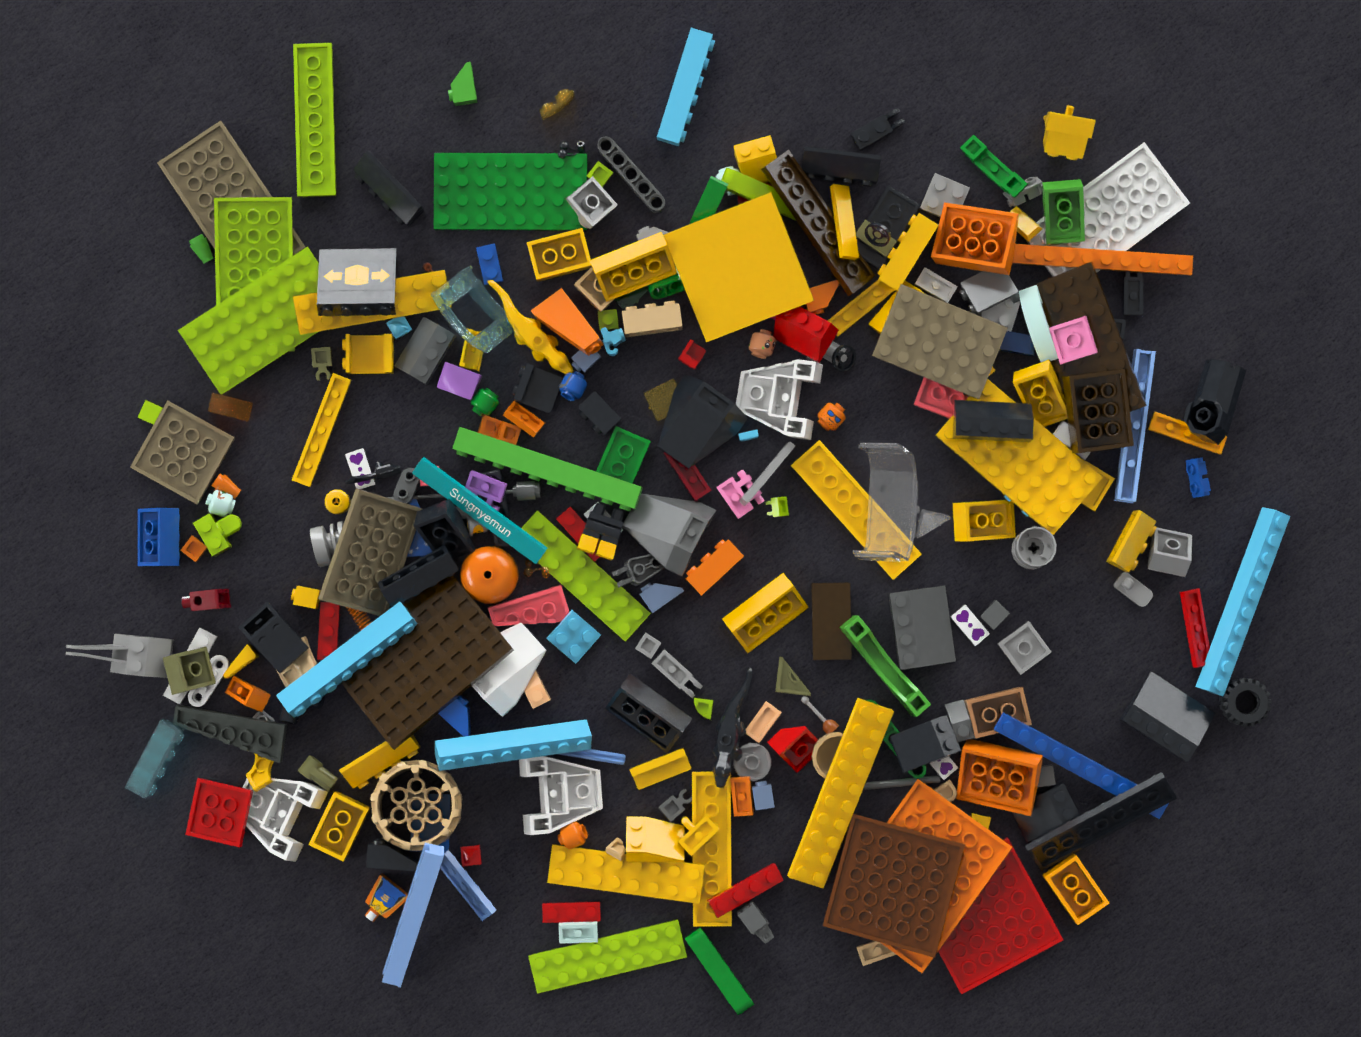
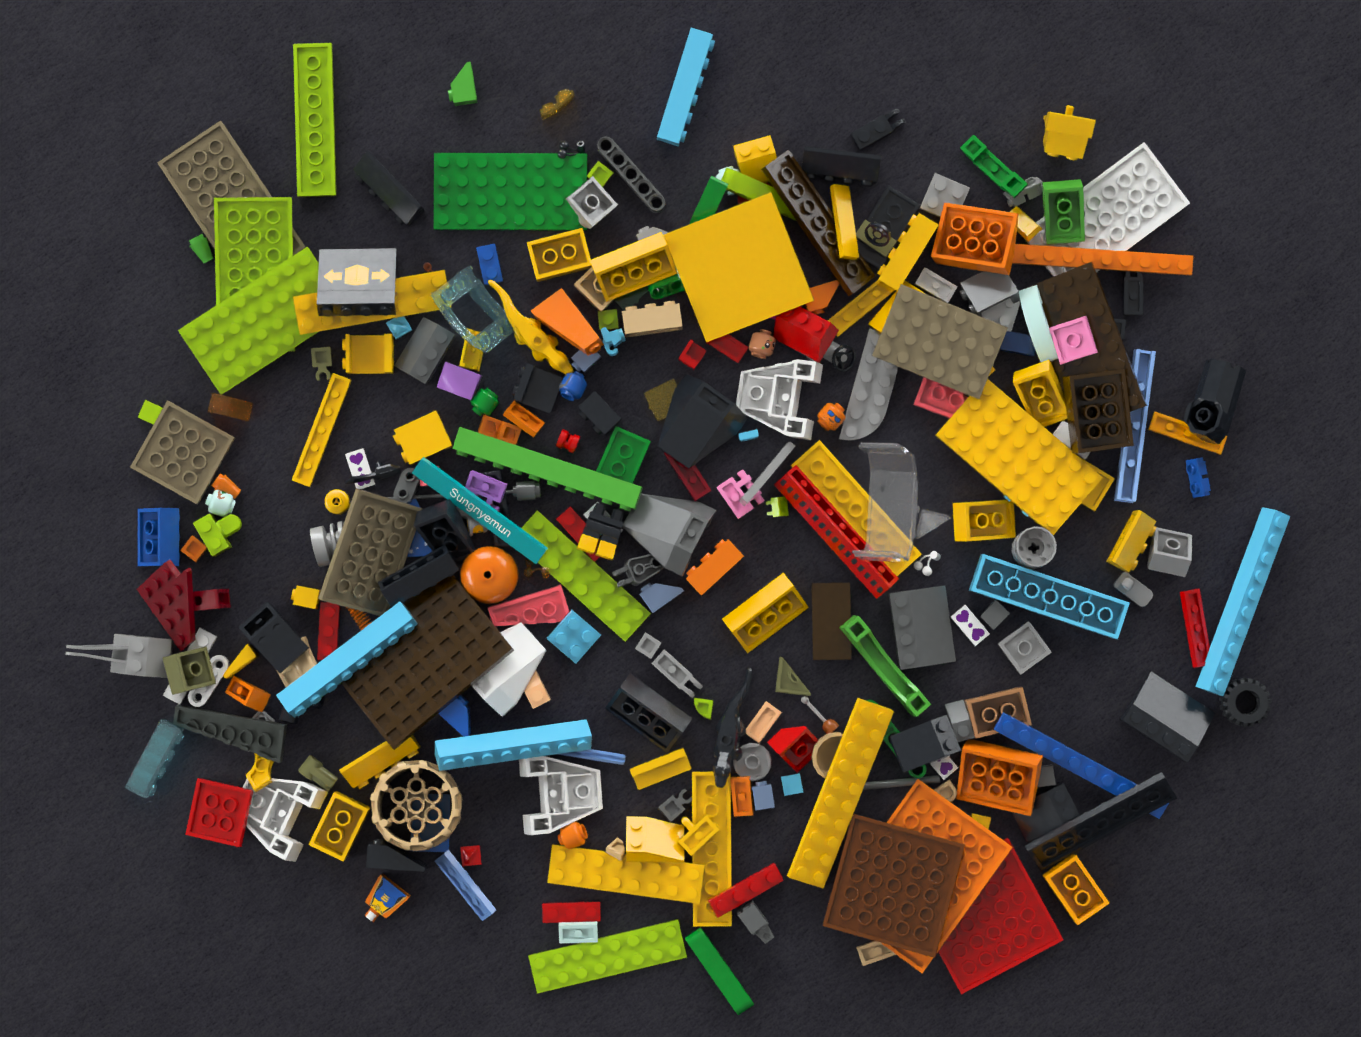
(171, 601): none -> dark red wing
(413, 914): light blue tile -> none
(422, 438): none -> yellow panel
(572, 443): none -> red wheel
(729, 347): none -> red tile
(792, 784): none -> medium azure tile
(834, 530): none -> red brick
(869, 393): none -> light grey plate
(927, 570): none -> white piece
(993, 421): black slope -> none
(1049, 596): none -> medium azure brick

